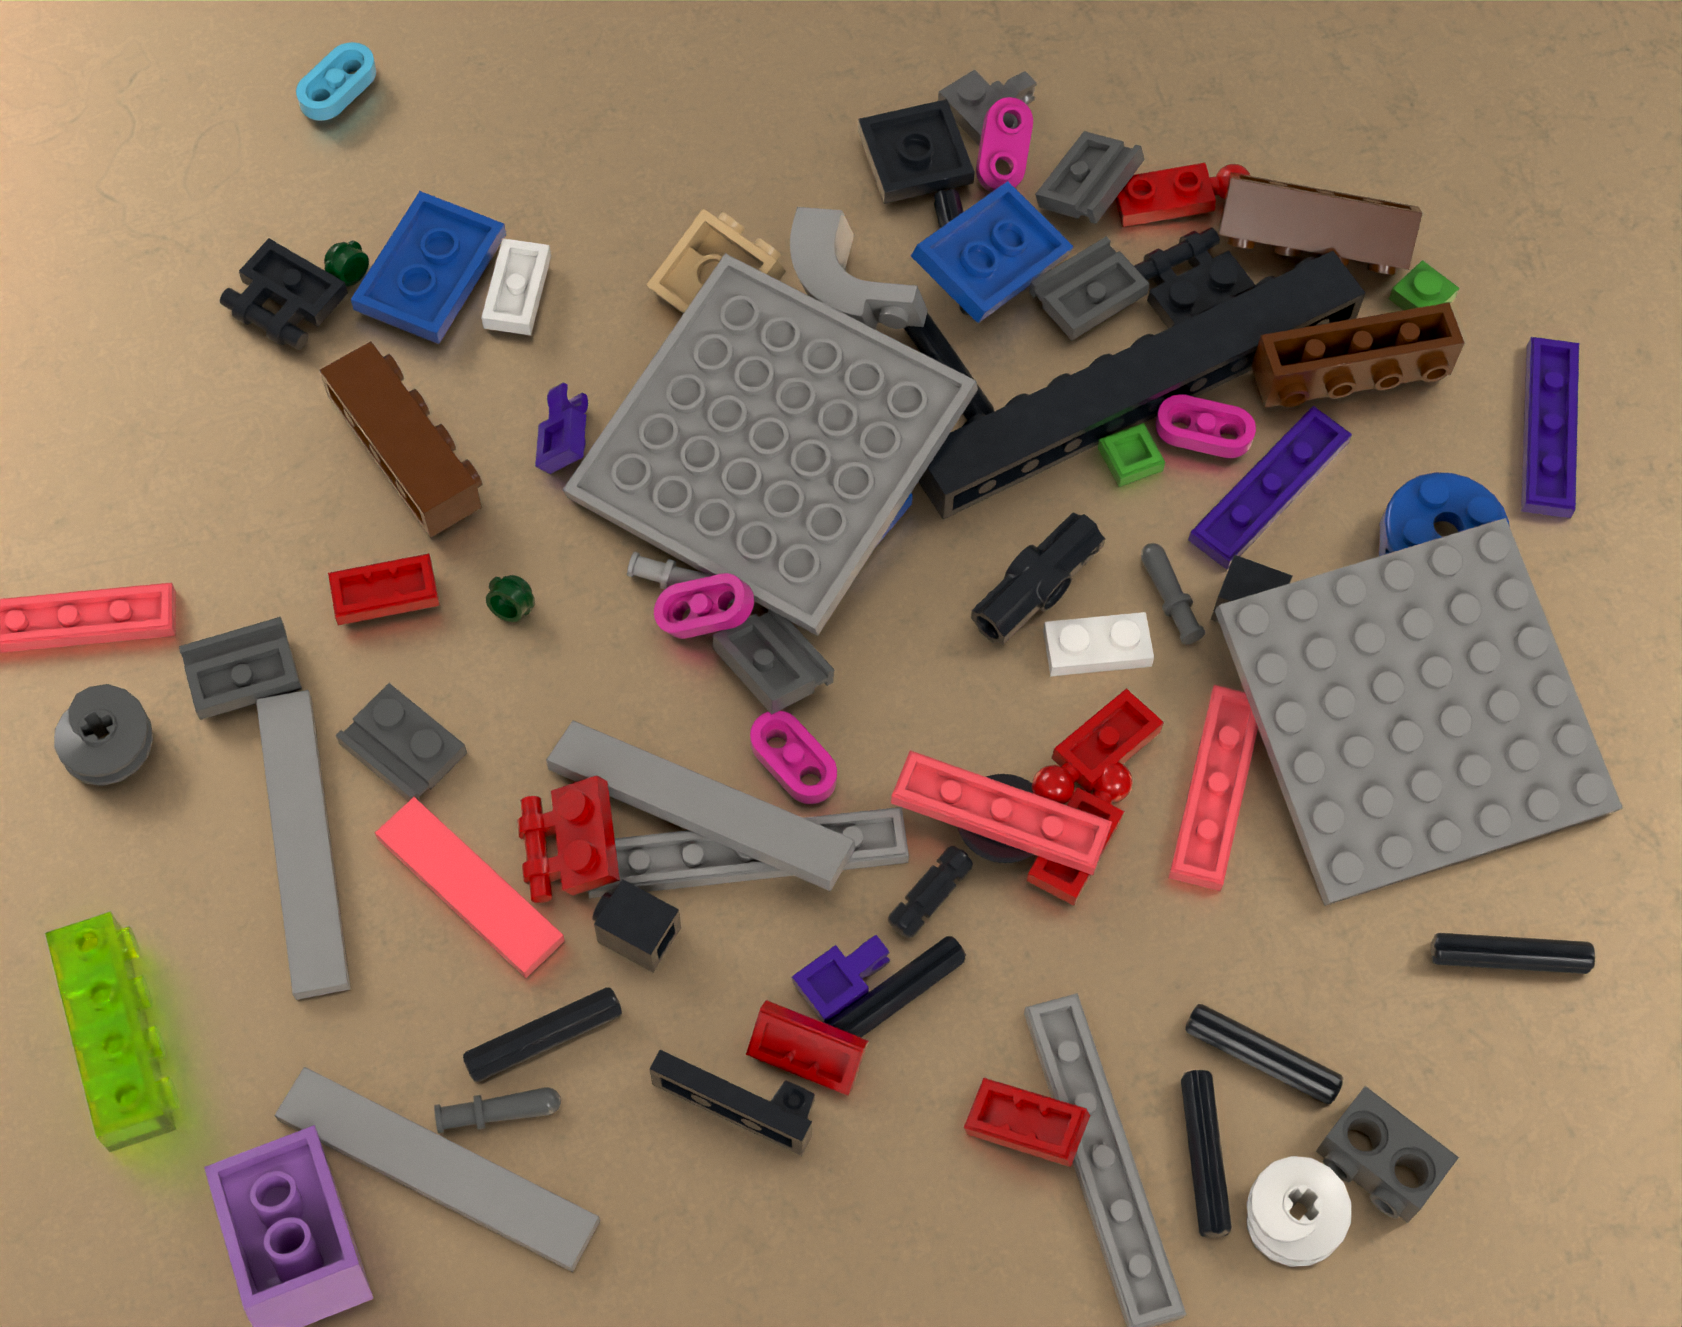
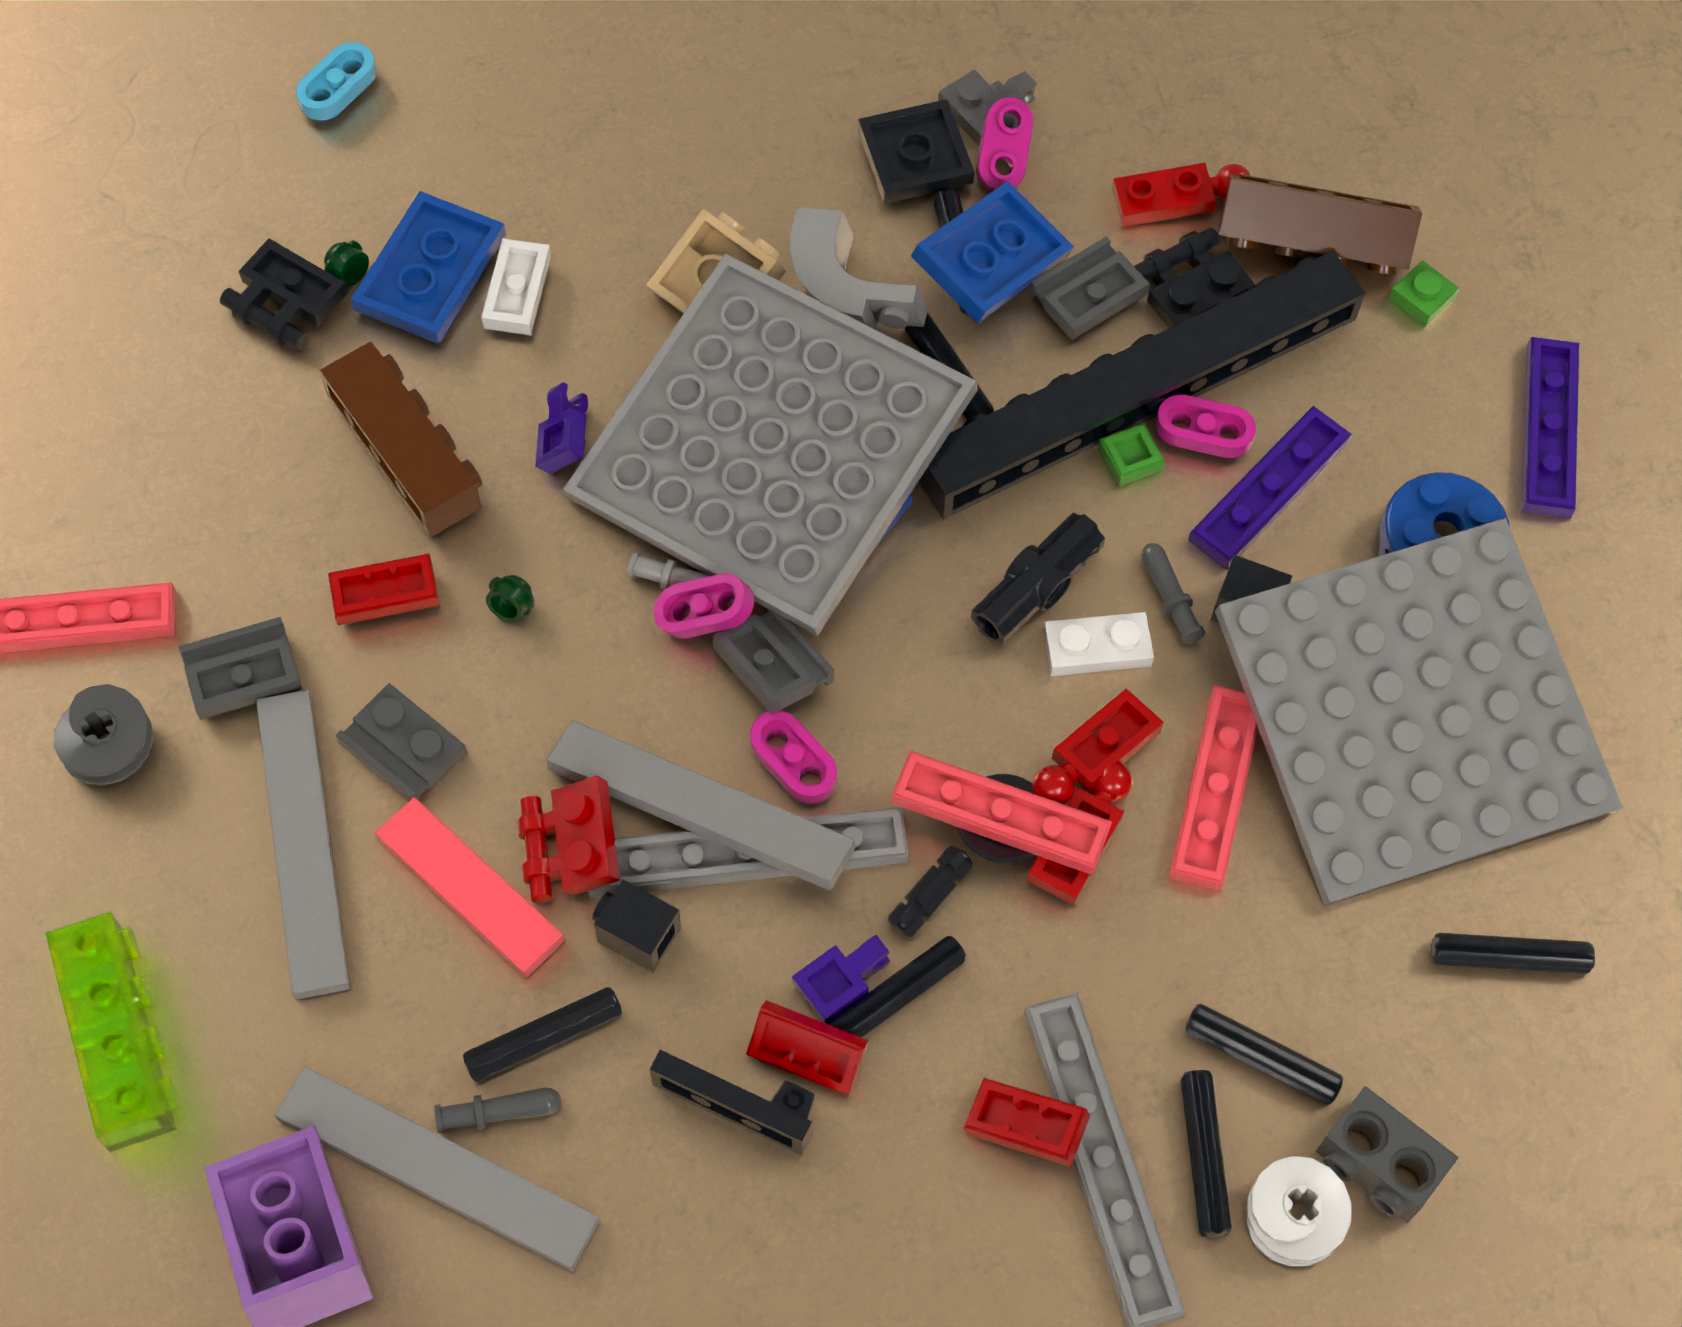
(1089, 177): dark grey plate -> none
(1357, 355): reddish brown brick -> none

